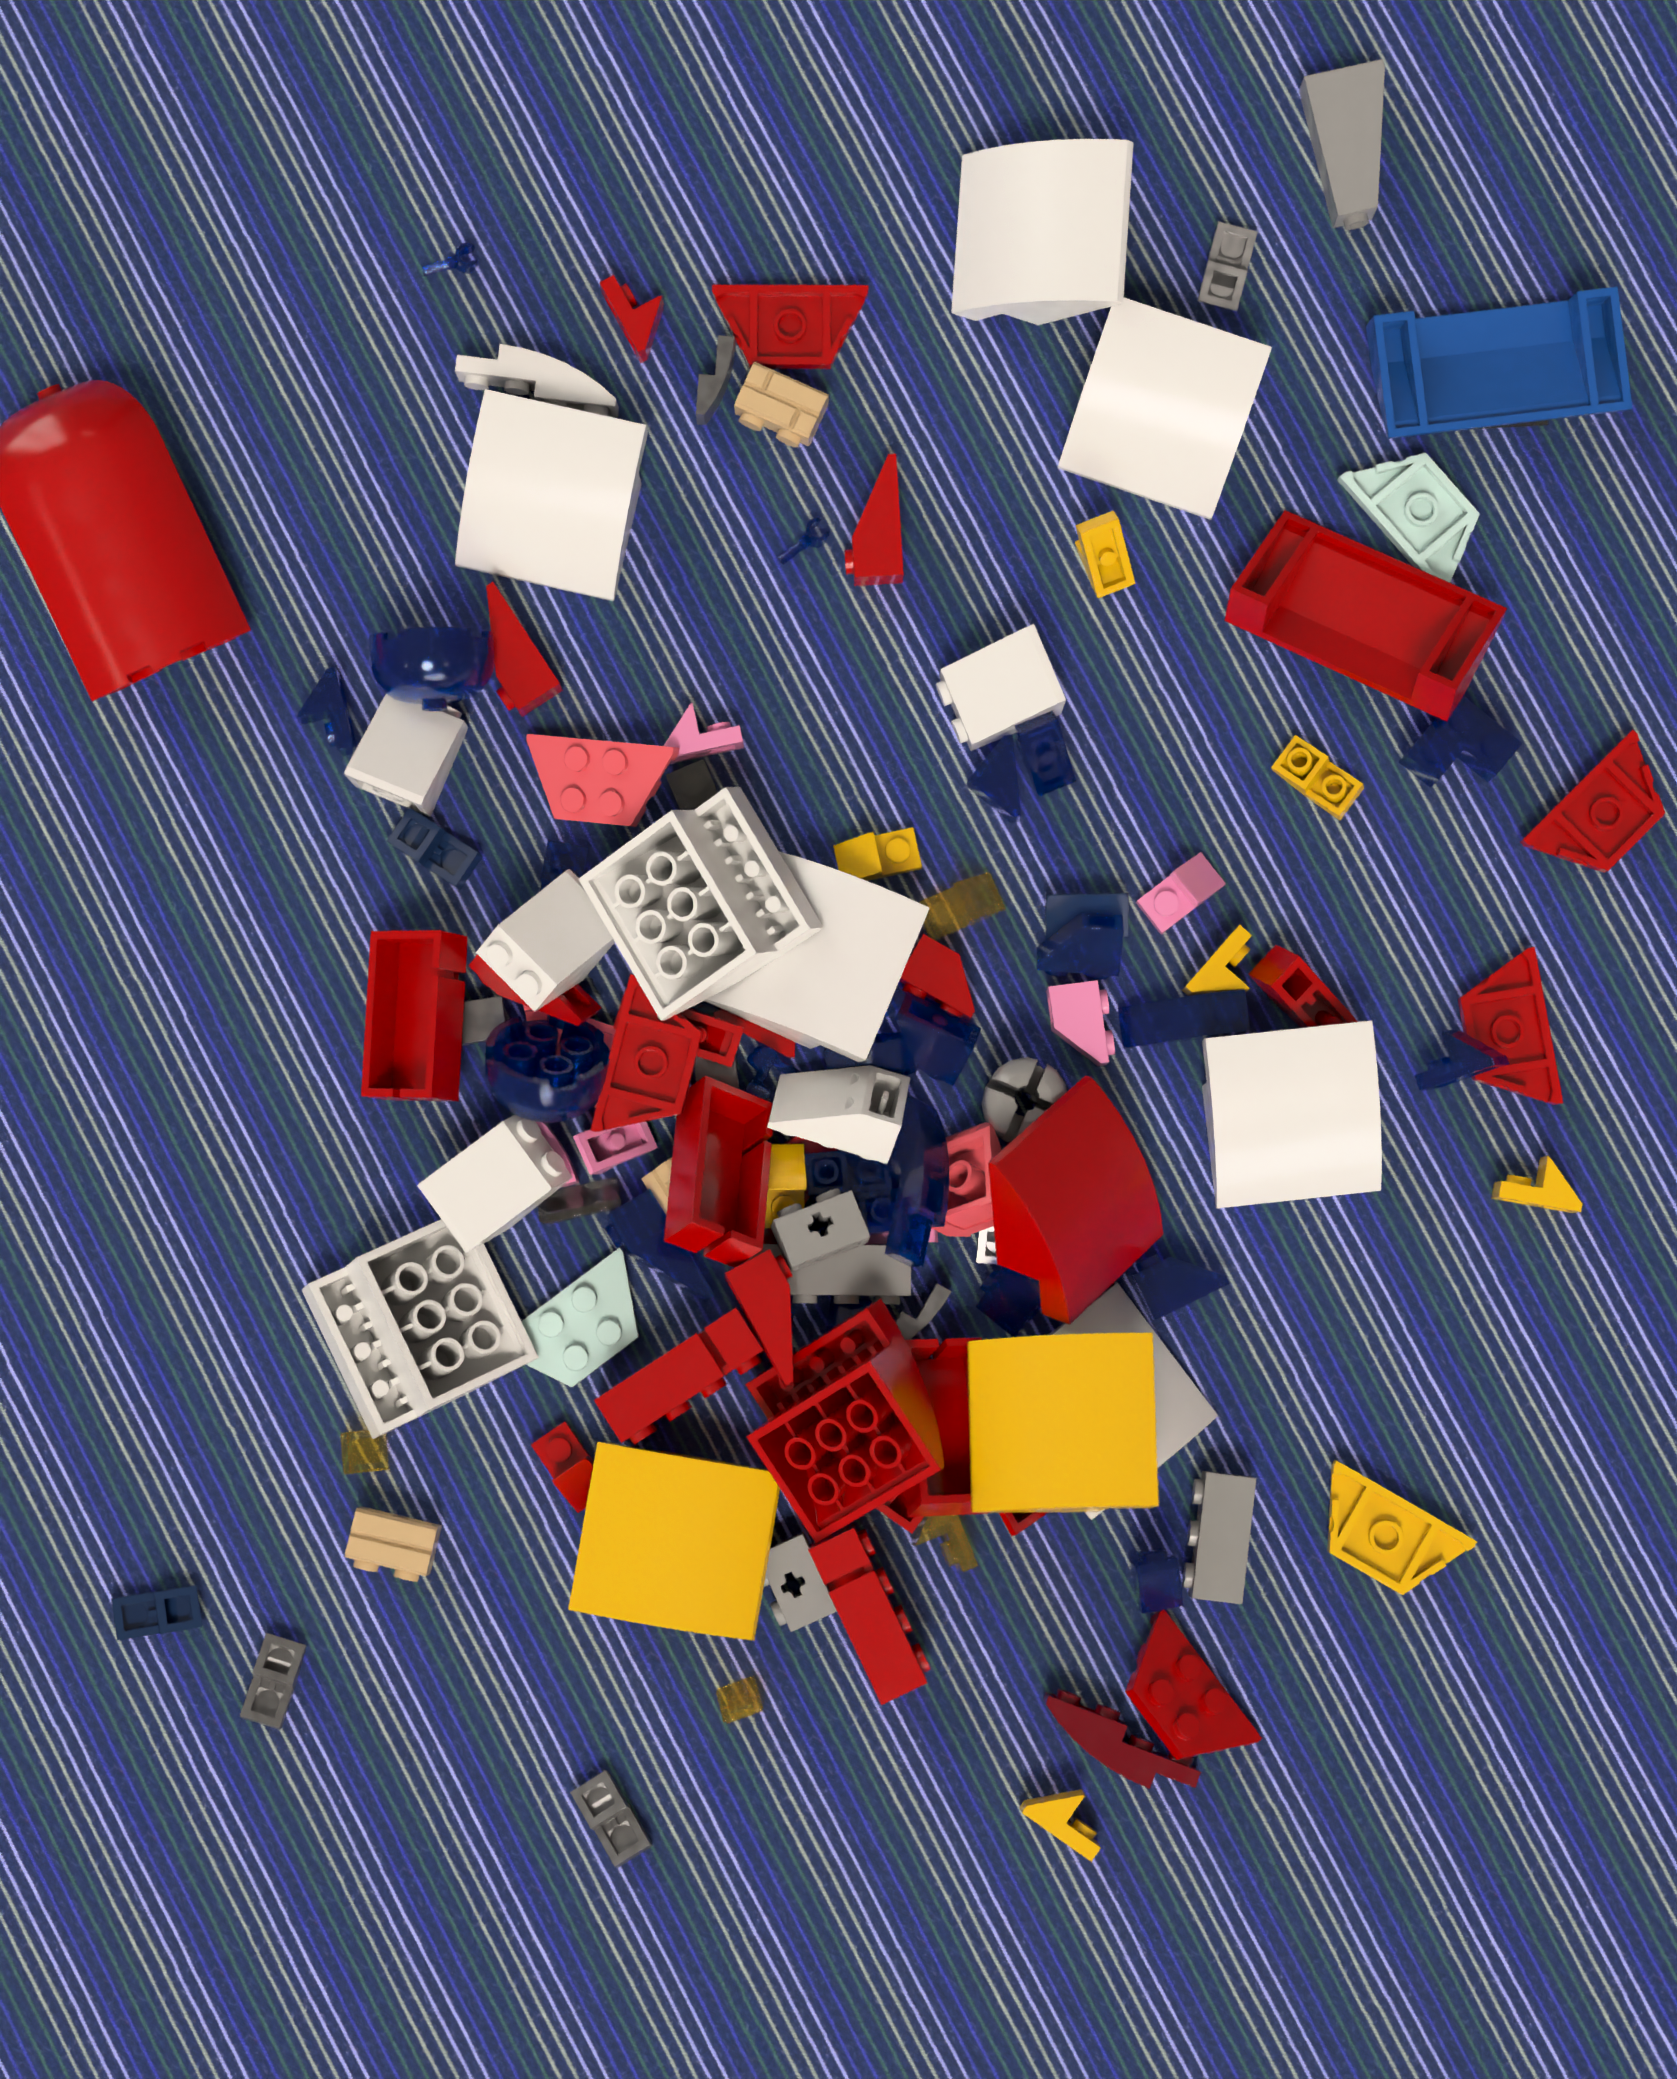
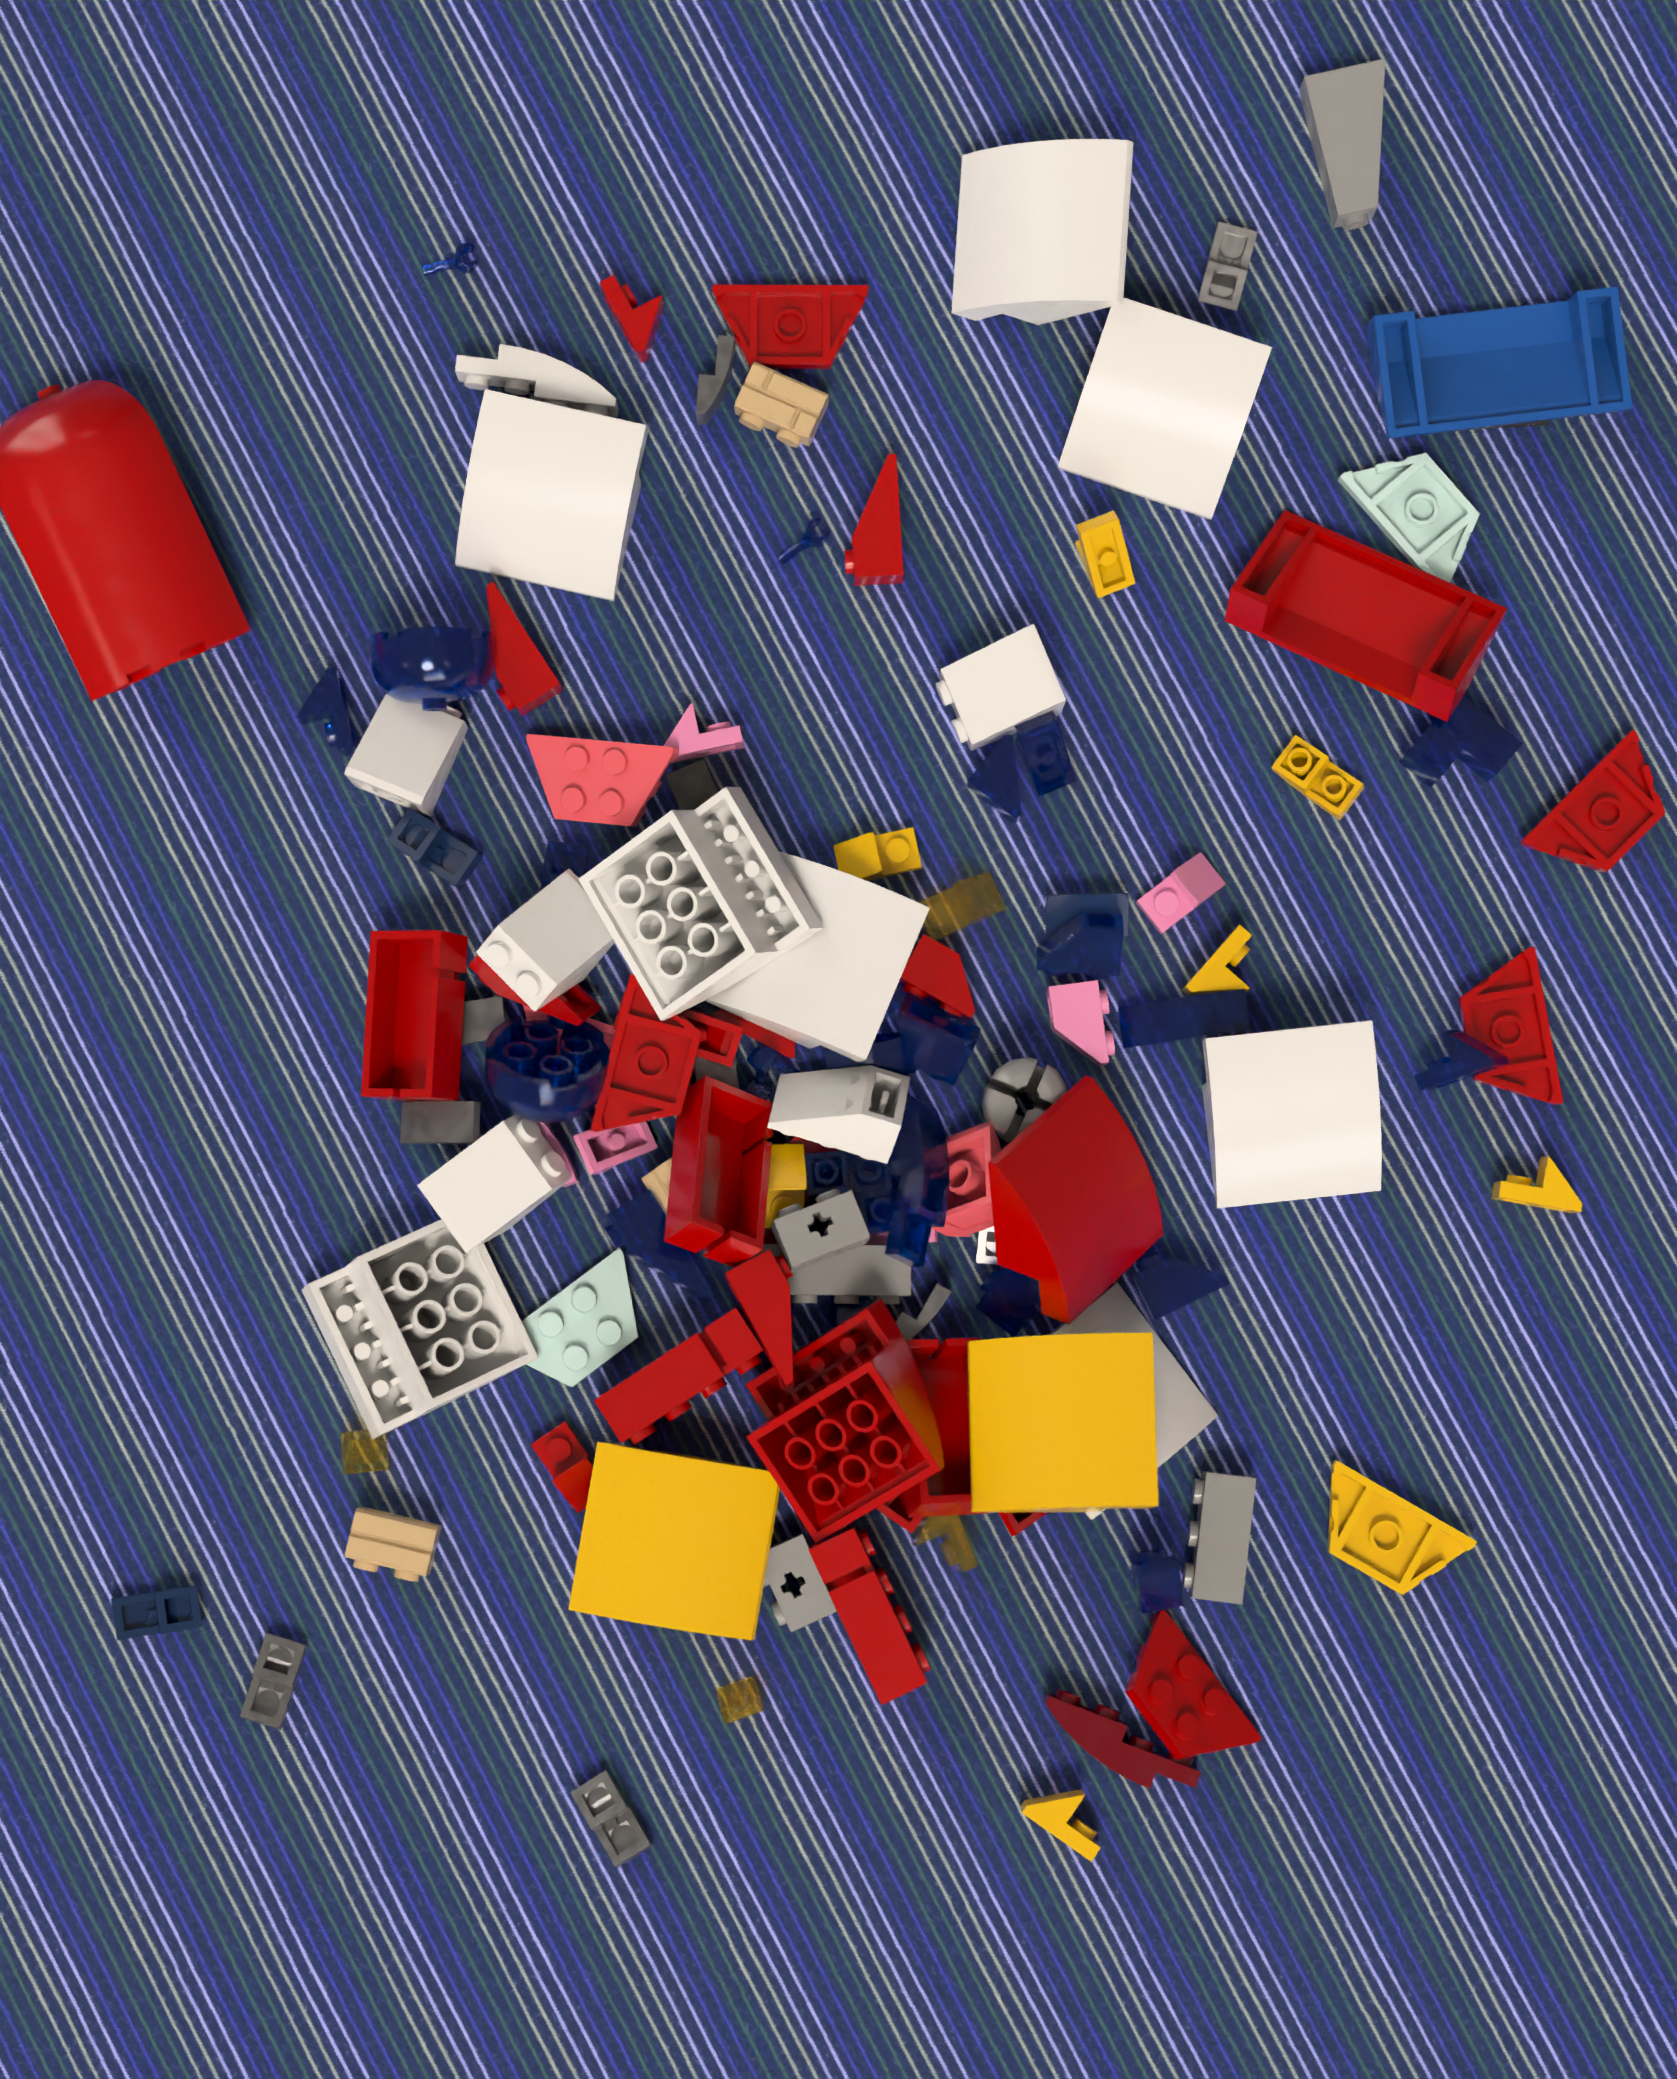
(440, 1122): none -> flat silver slope
(581, 1201): clear smoke slope -> none
(1298, 990): red slope -> none

